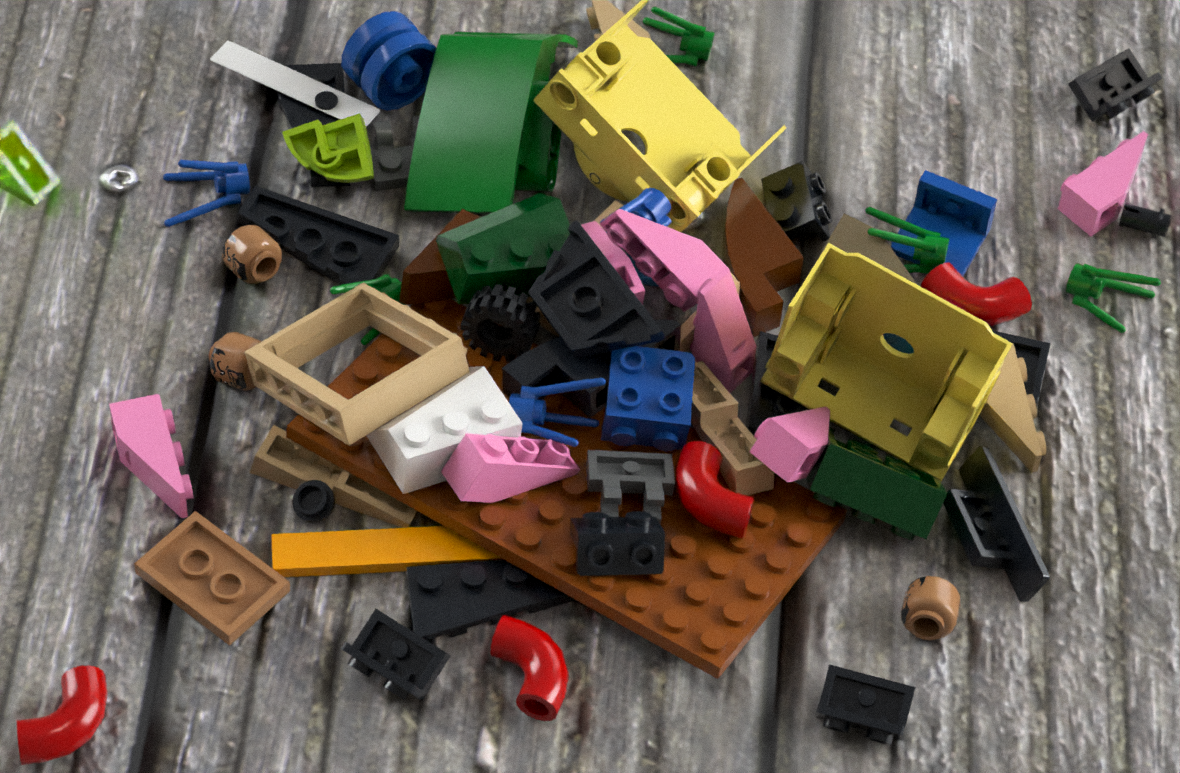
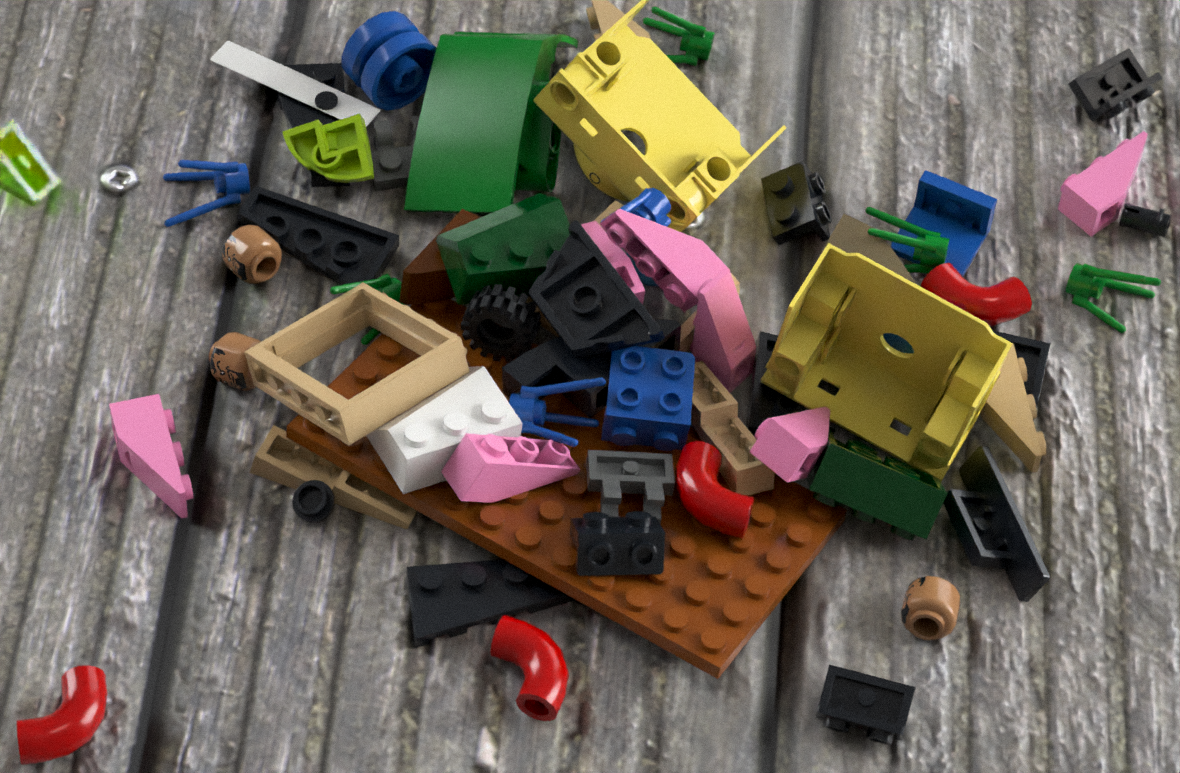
(212, 577): medium nougat plate -> none
(371, 551): light orange tile -> none
(397, 654): black bracket -> none
(758, 258): reddish brown slope -> none

